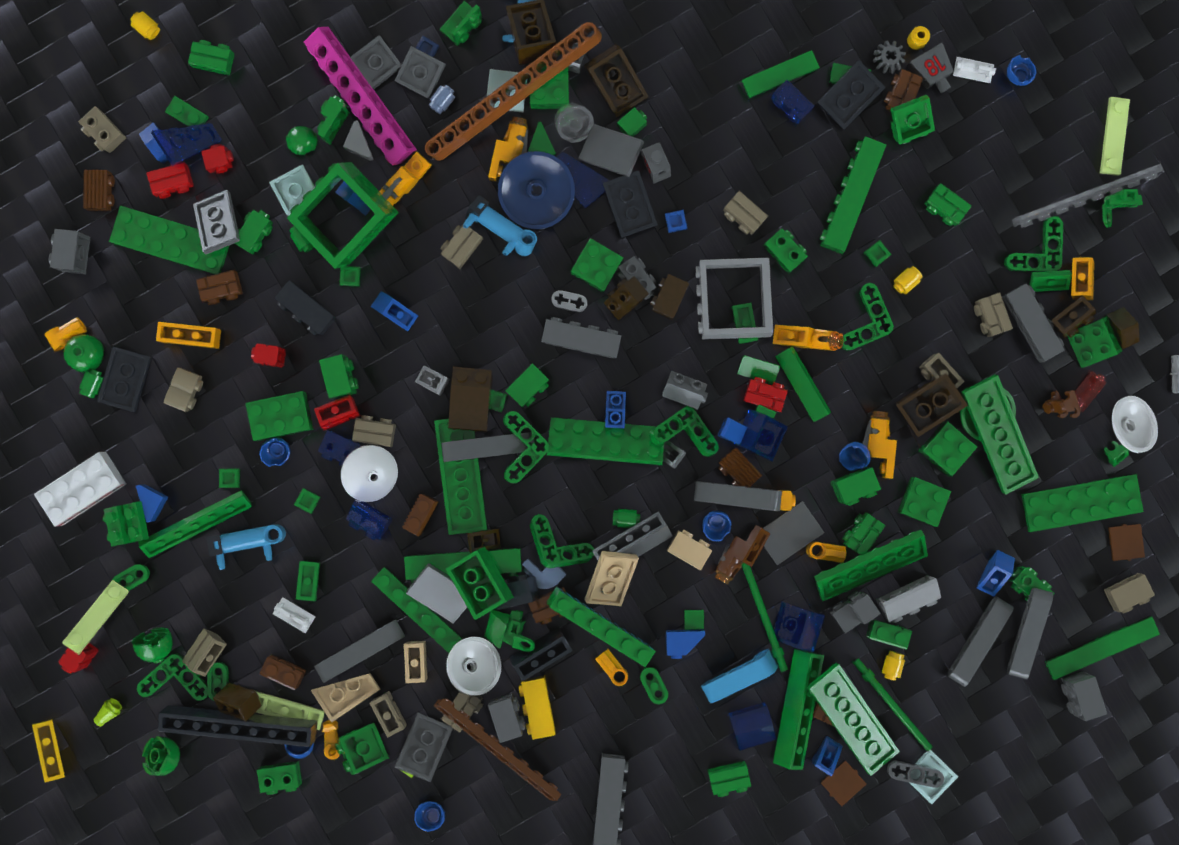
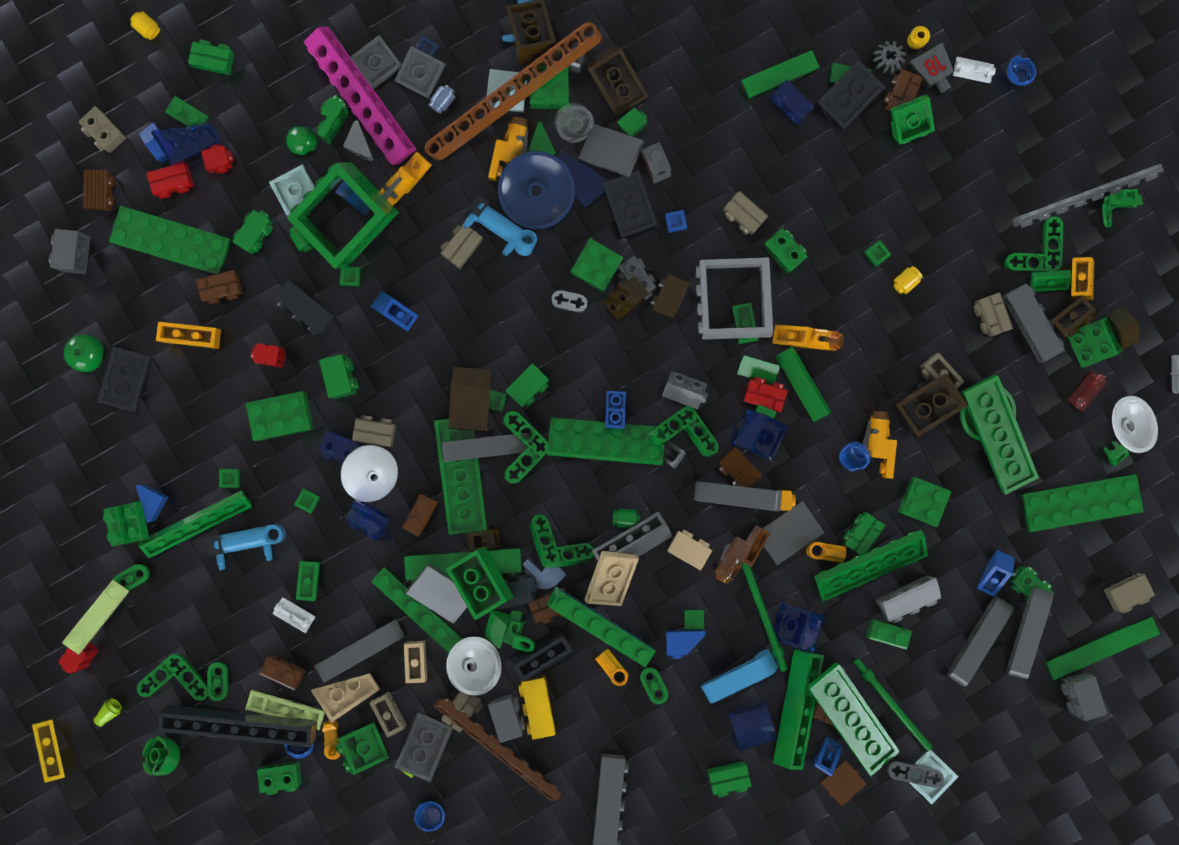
(60, 335): light orange piece -> none
(80, 489): white brick -> none
(91, 383): green brick -> none
(153, 646): green cylinder -> none
(183, 389): dark tan brick -> none
(204, 652): dark tan brick -> none
(216, 222): tile -> none
(237, 701): dark brown brick -> none
(274, 451): blue hair -> none
(336, 412): red brick -> none
(432, 380): light grey slope -> none
(461, 23): green bracket -> none
(580, 338): dark grey brick -> none
(716, 525): blue hair -> none
(732, 431): blue slope -> none
(853, 194): green brick -> none
(855, 610): dark grey brick -> none
(856, 485): green brick -> none
(874, 326): green beam -> none
(893, 665): yellow brick -> none
(947, 205): green brick -> none
(947, 449): green brick -> none
(1058, 405): reddish brown piece -> none
(1114, 136): yellowish green plate -> none
(1126, 542): reddish brown piece -> none

